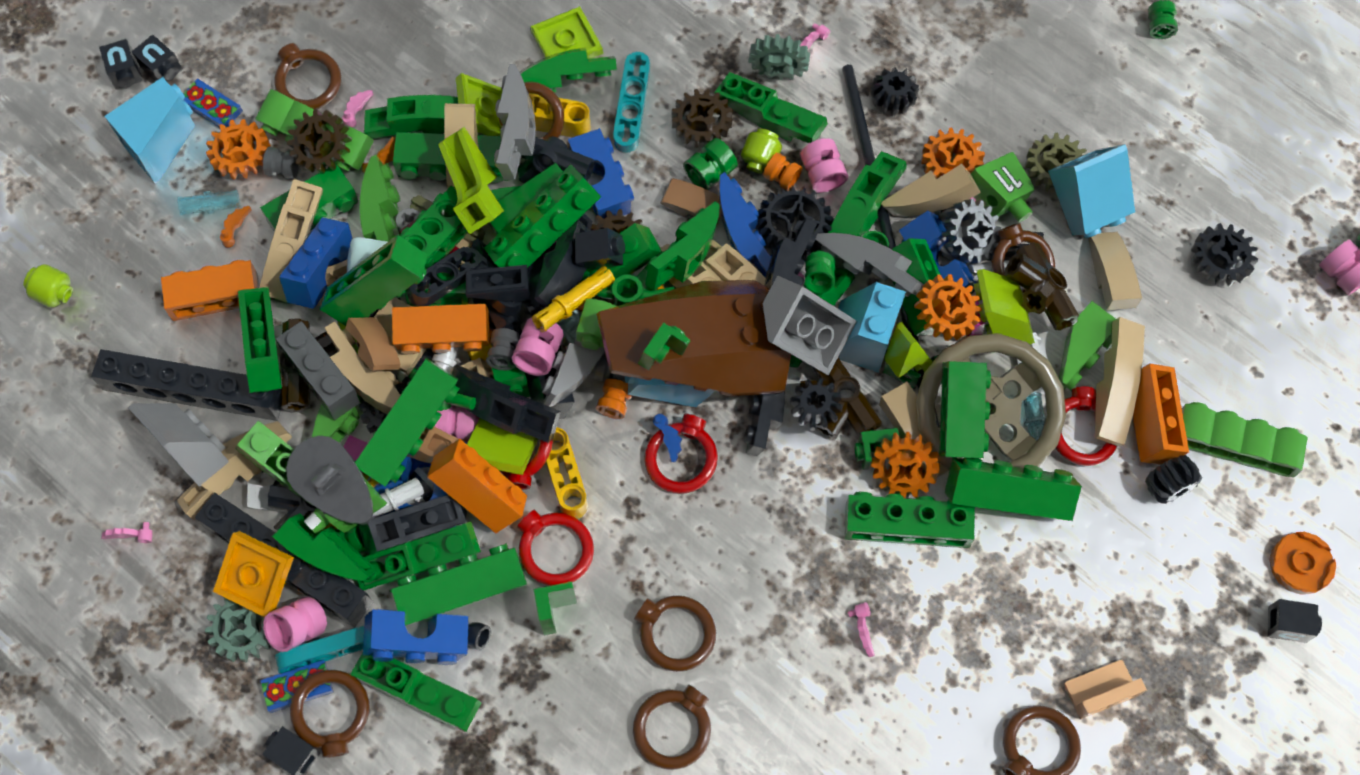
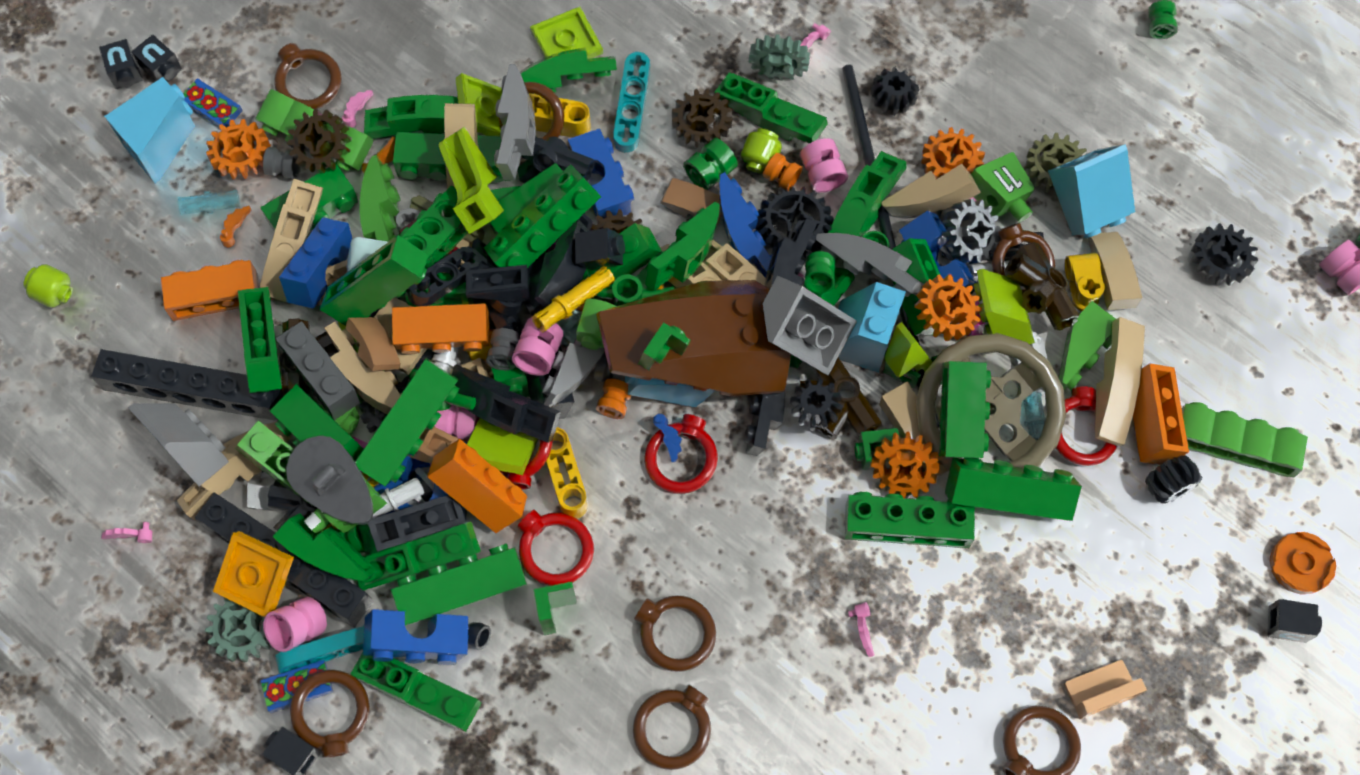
(306, 419): none -> green brick
(1084, 279): none -> yellow piece

